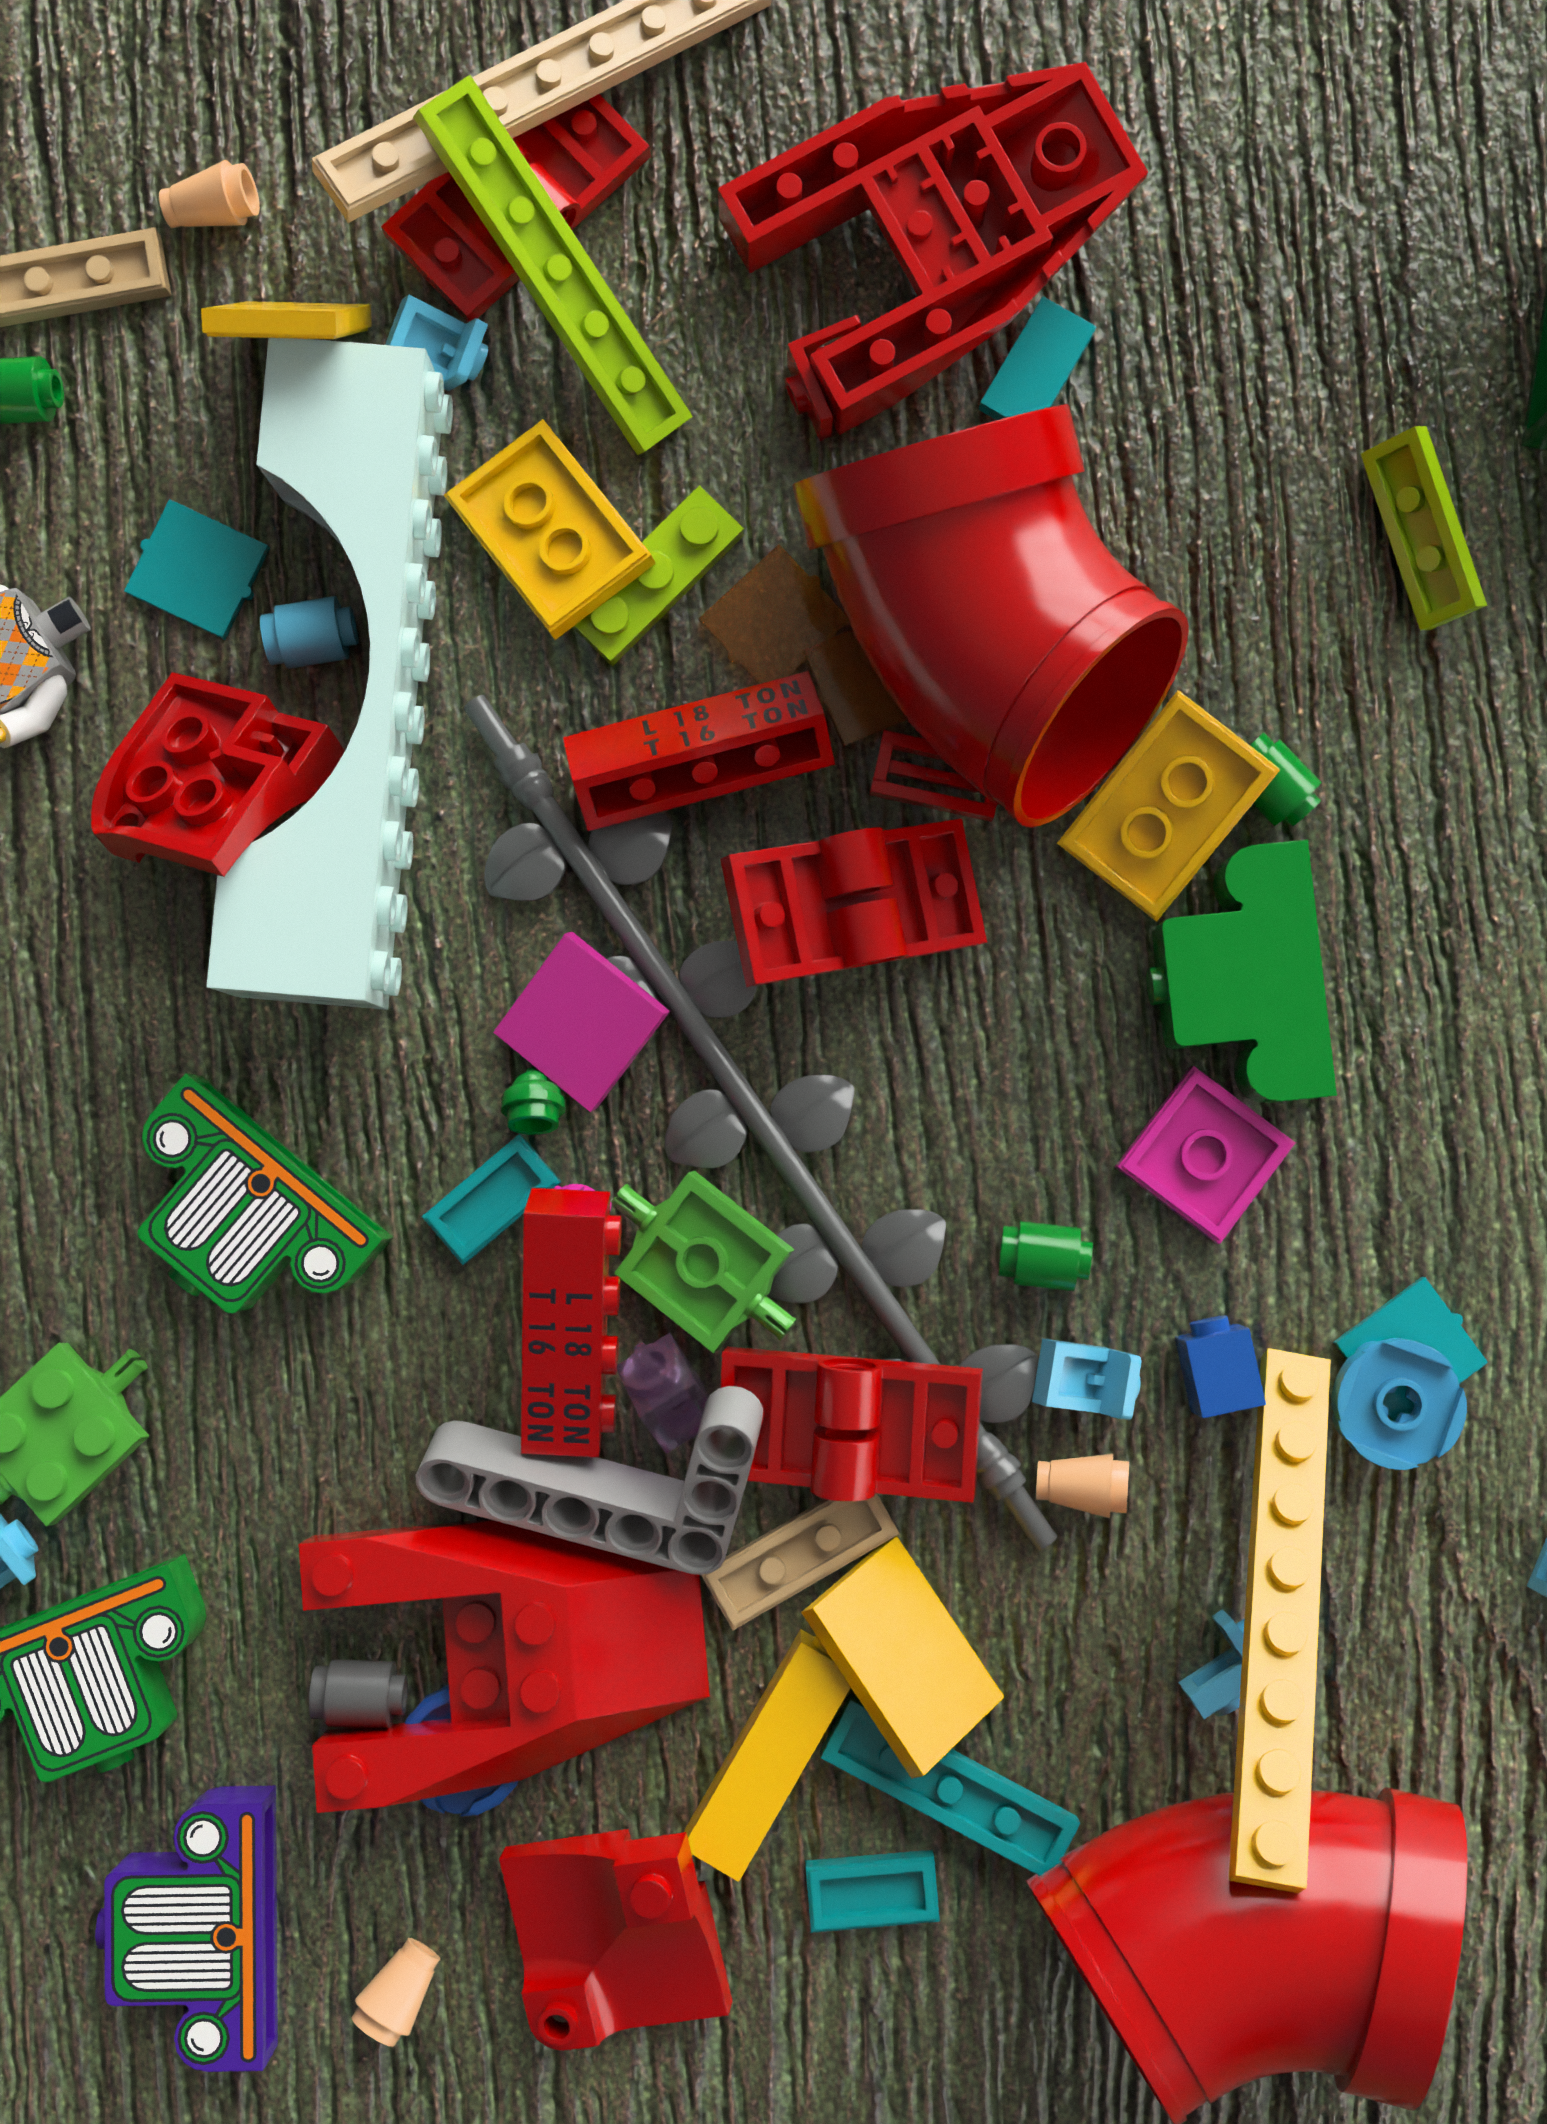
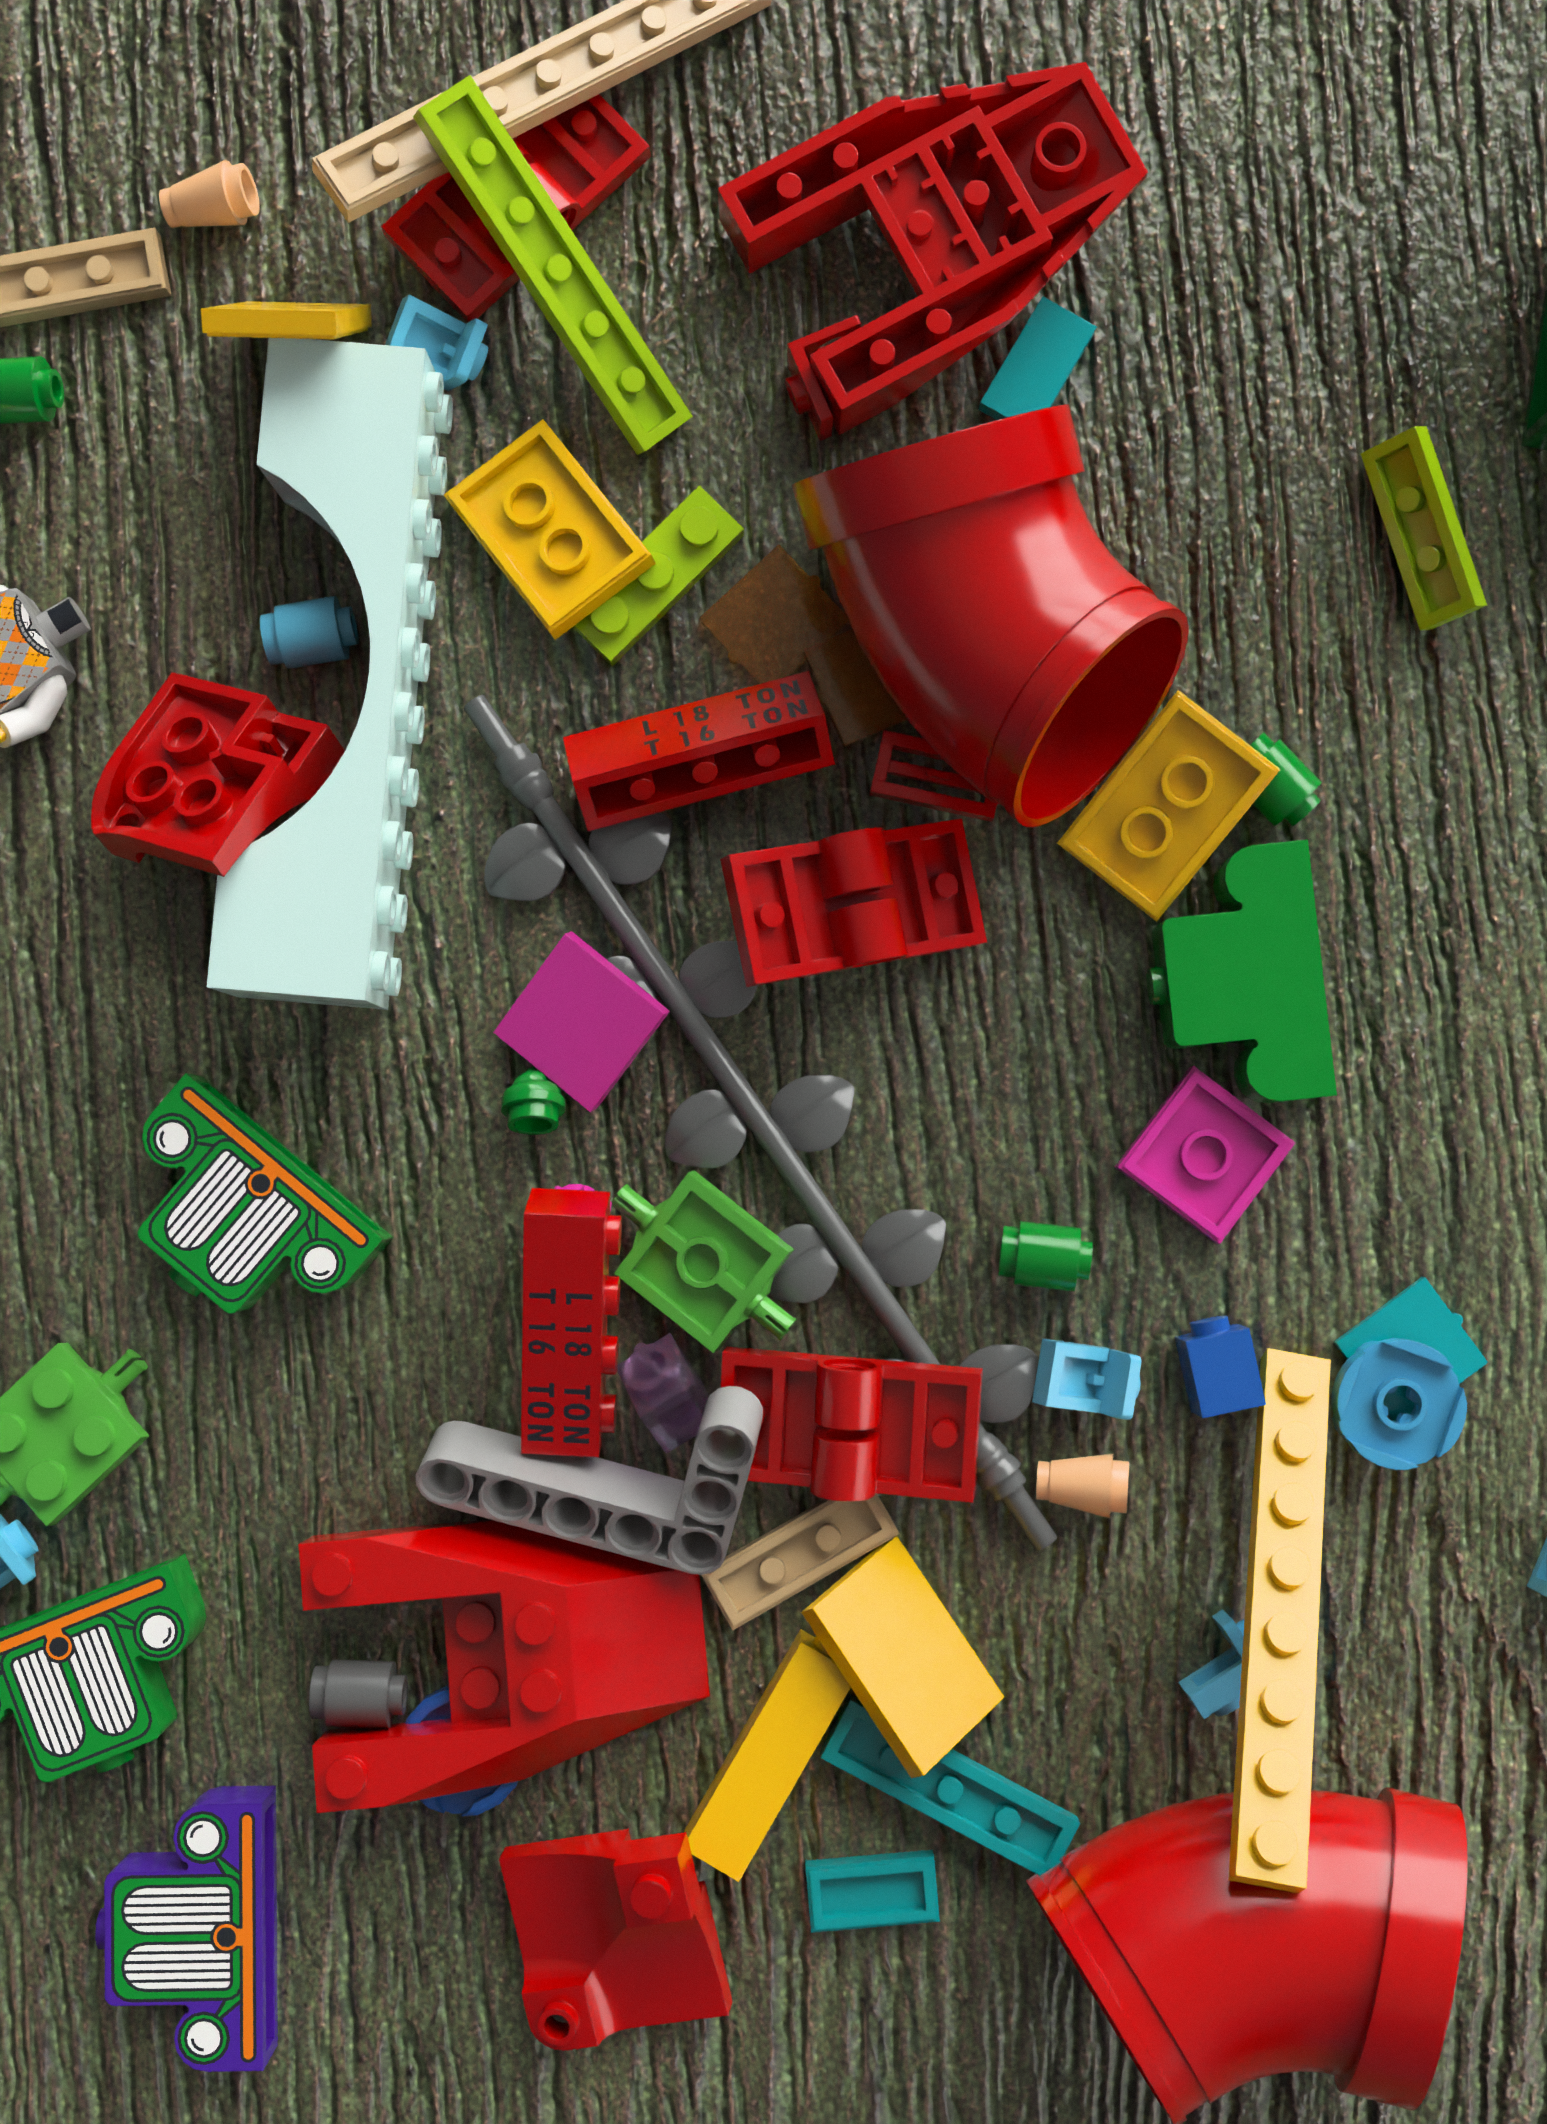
(197, 569): teal piece -> none
(396, 1993): light nougat cone -> none
(490, 1199): teal tile -> none

